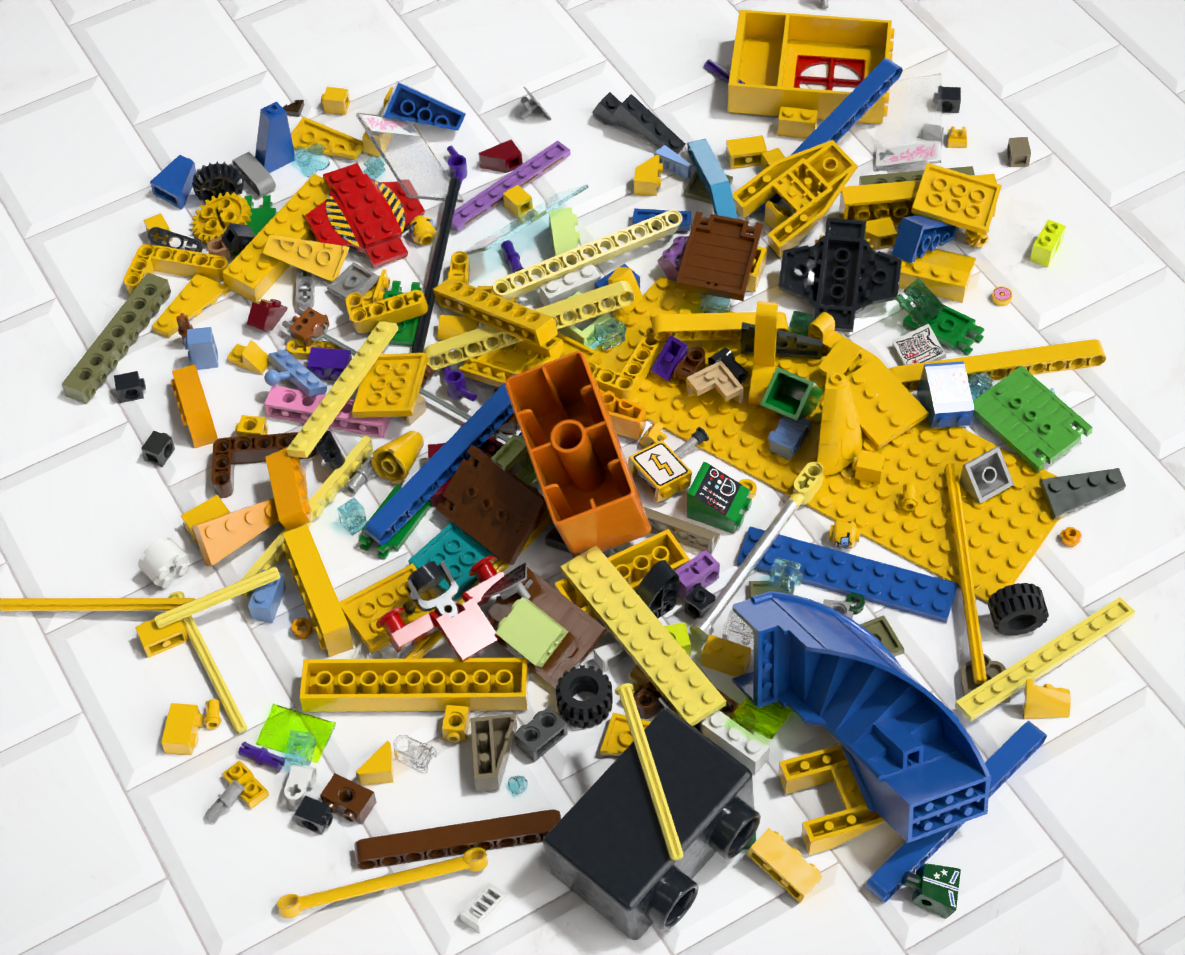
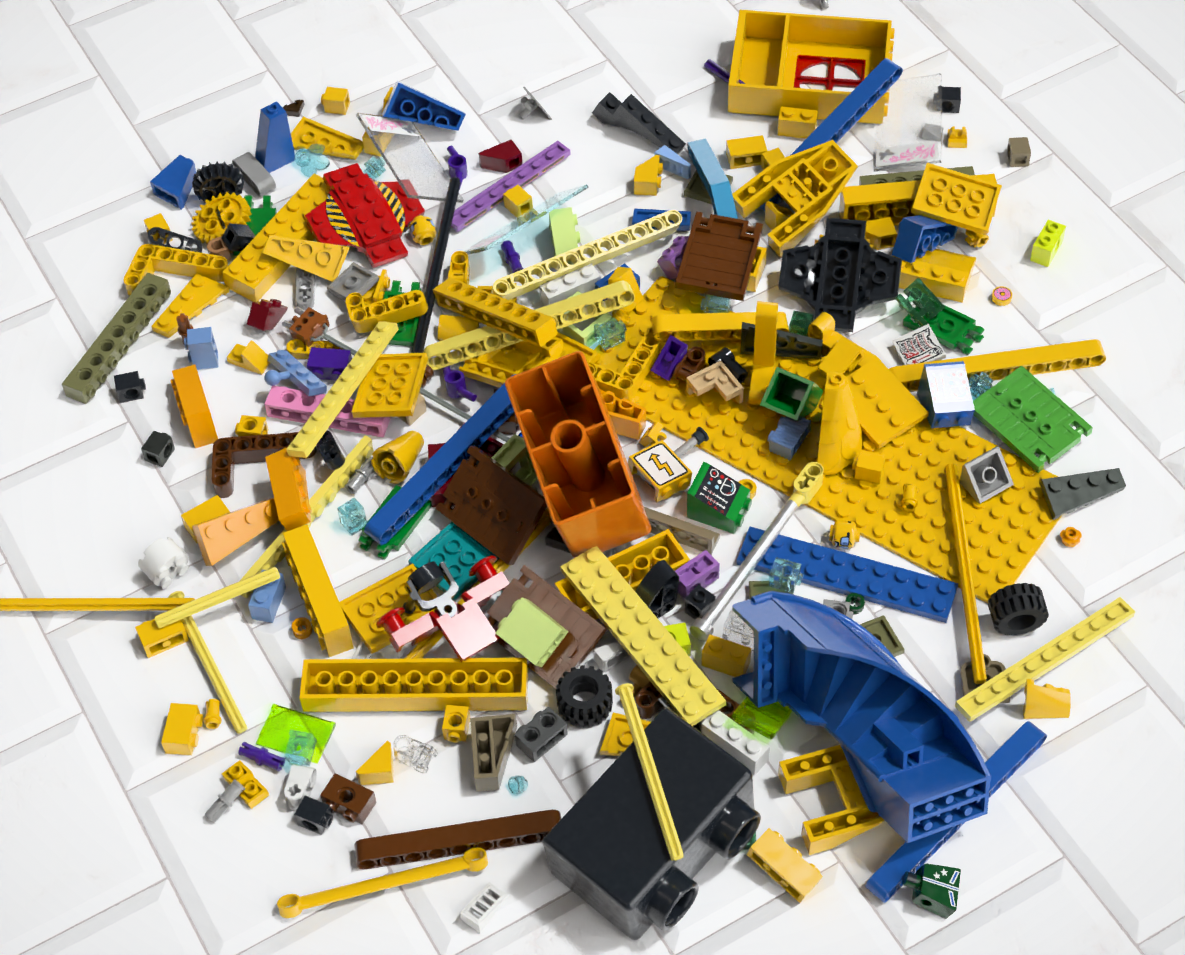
(510, 584): shield -> none

